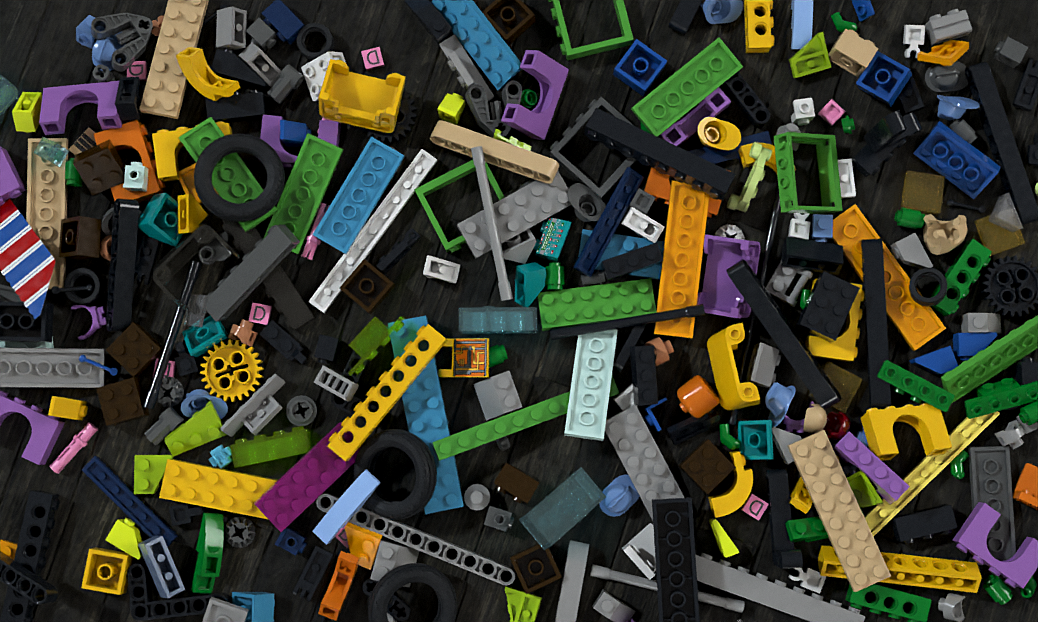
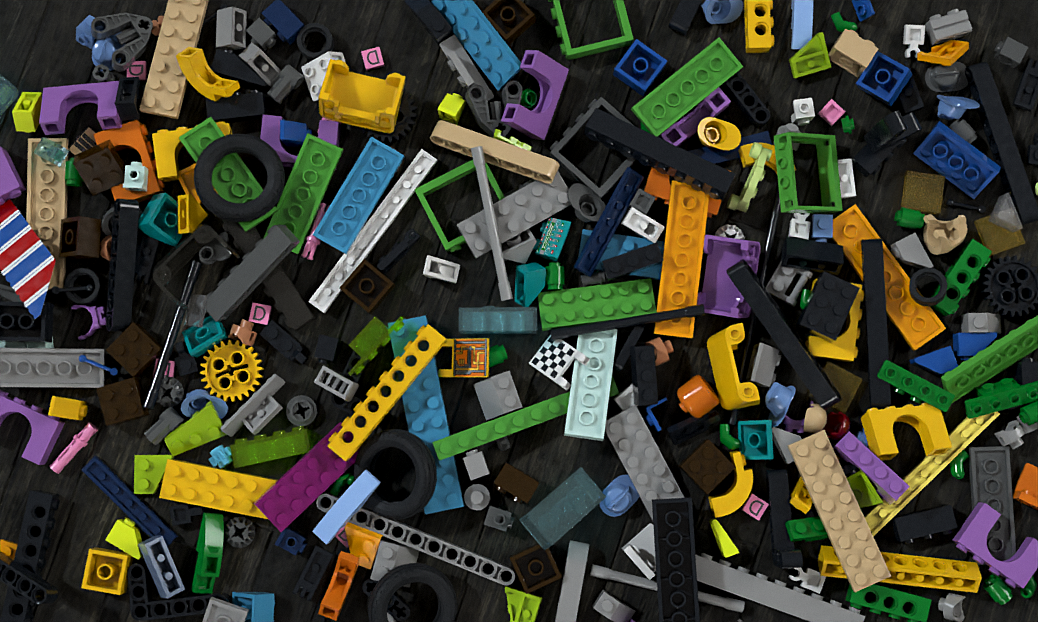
(347, 478): none -> green arm
(476, 464): none -> light grey brick
(555, 358): none -> white flag

